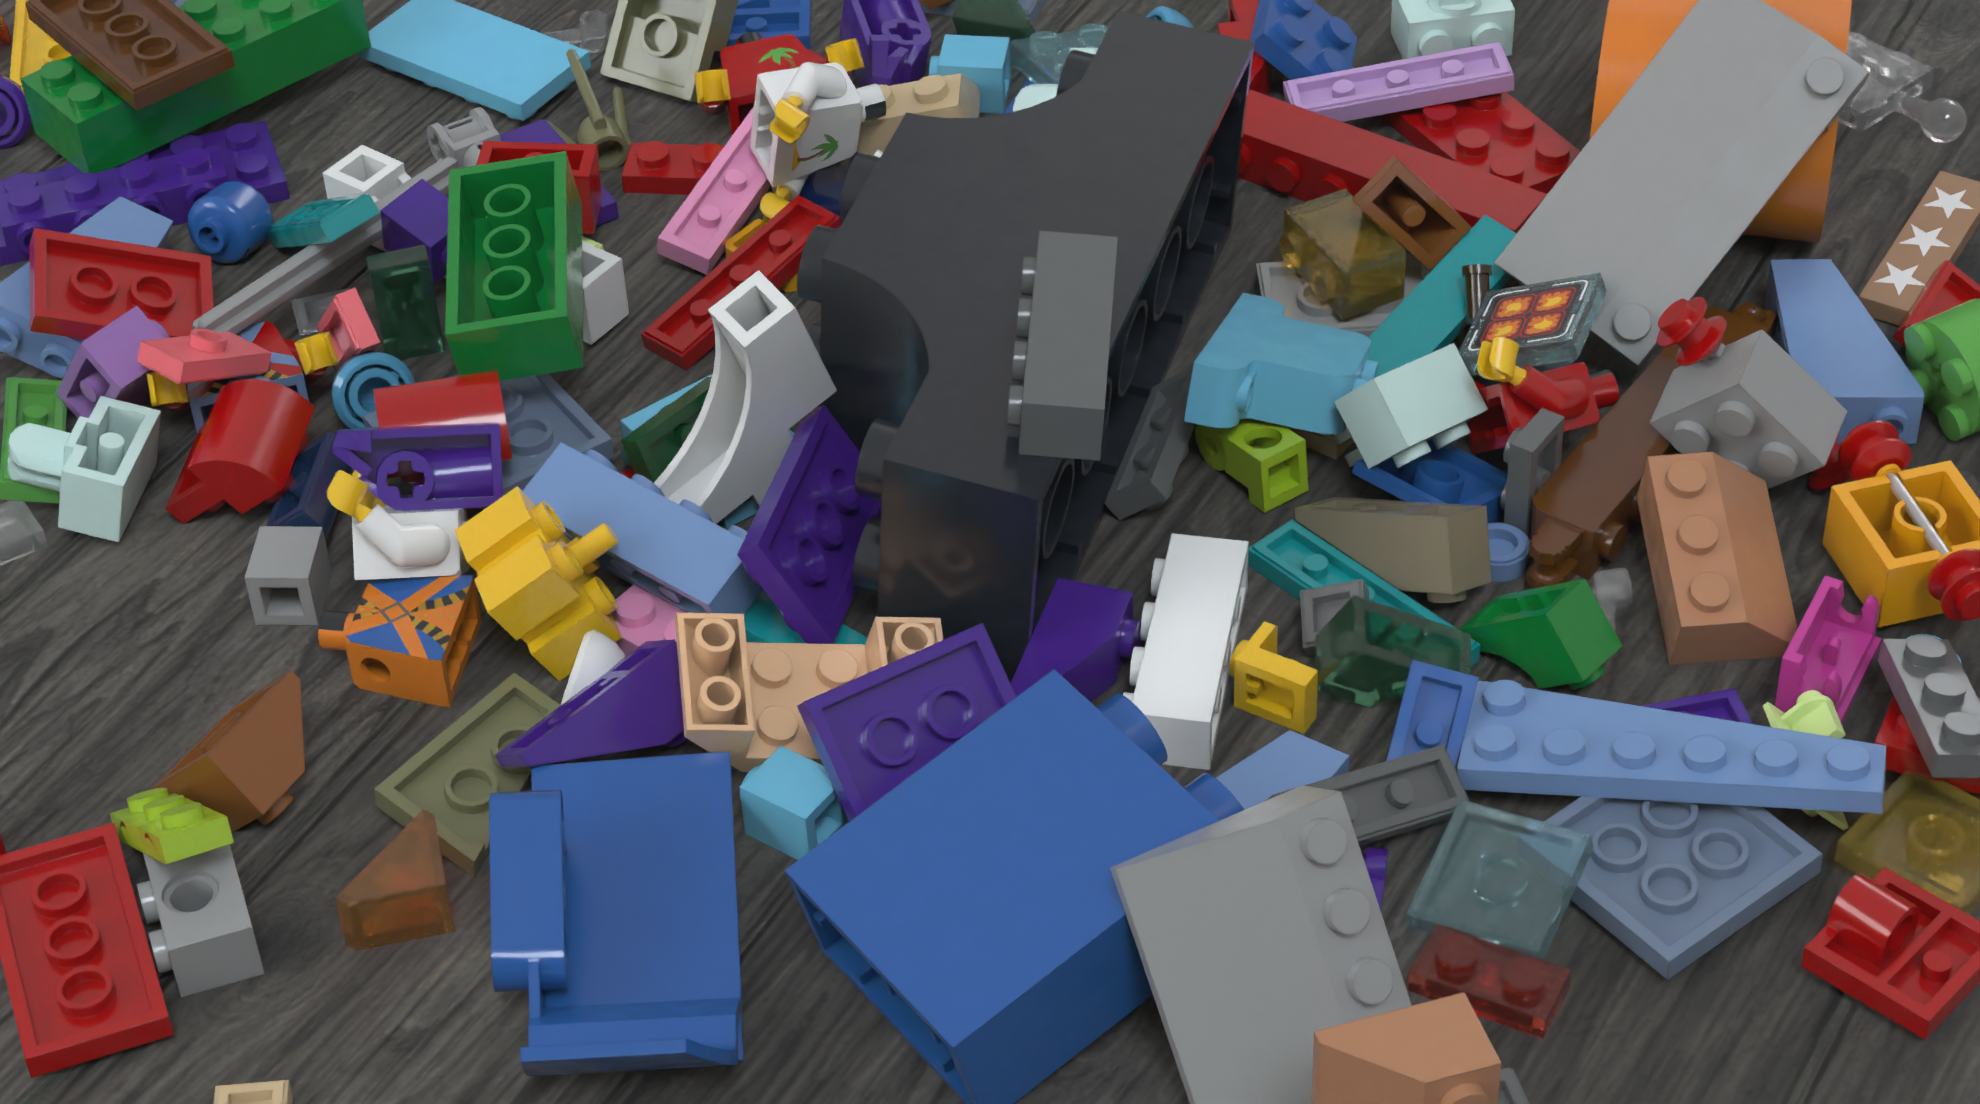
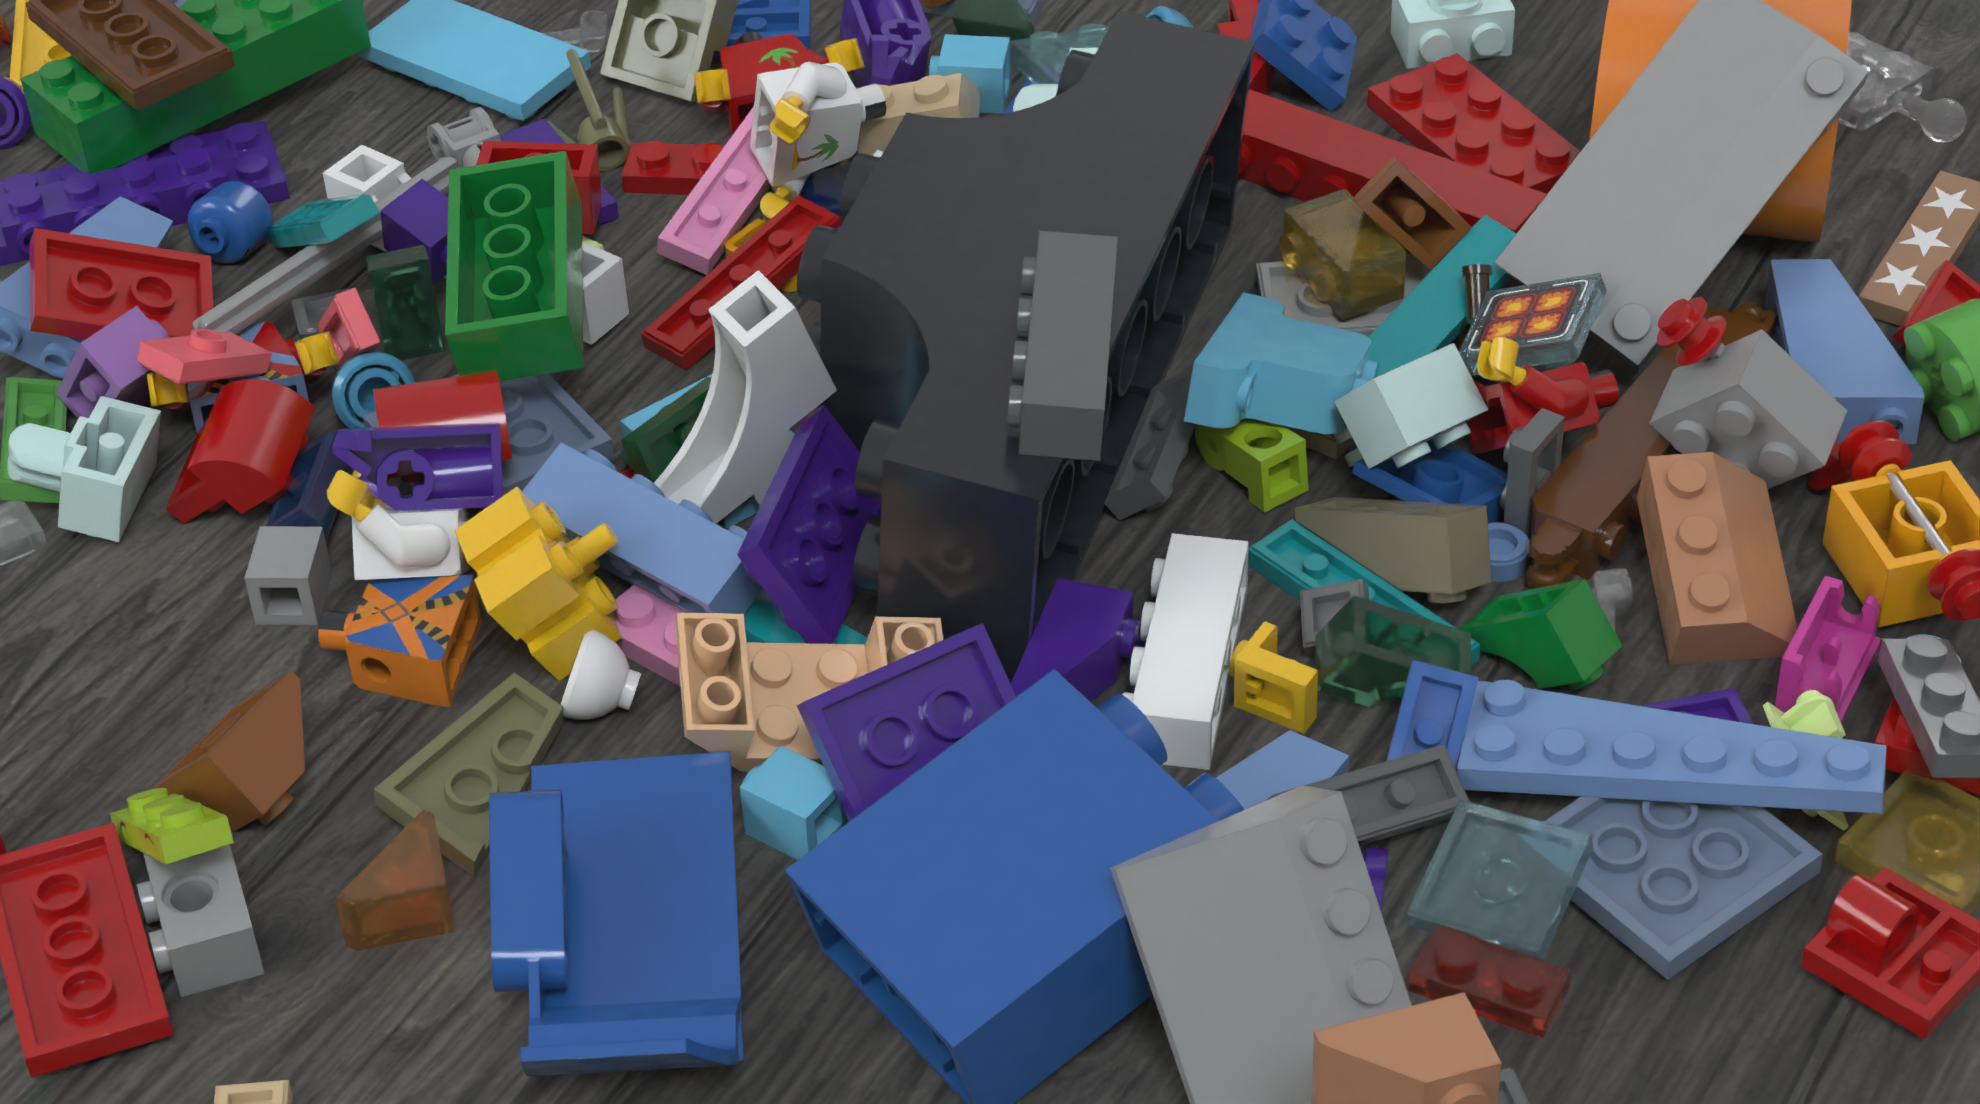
(621, 711): dark purple slope -> none
(1404, 83): lavender tile -> none

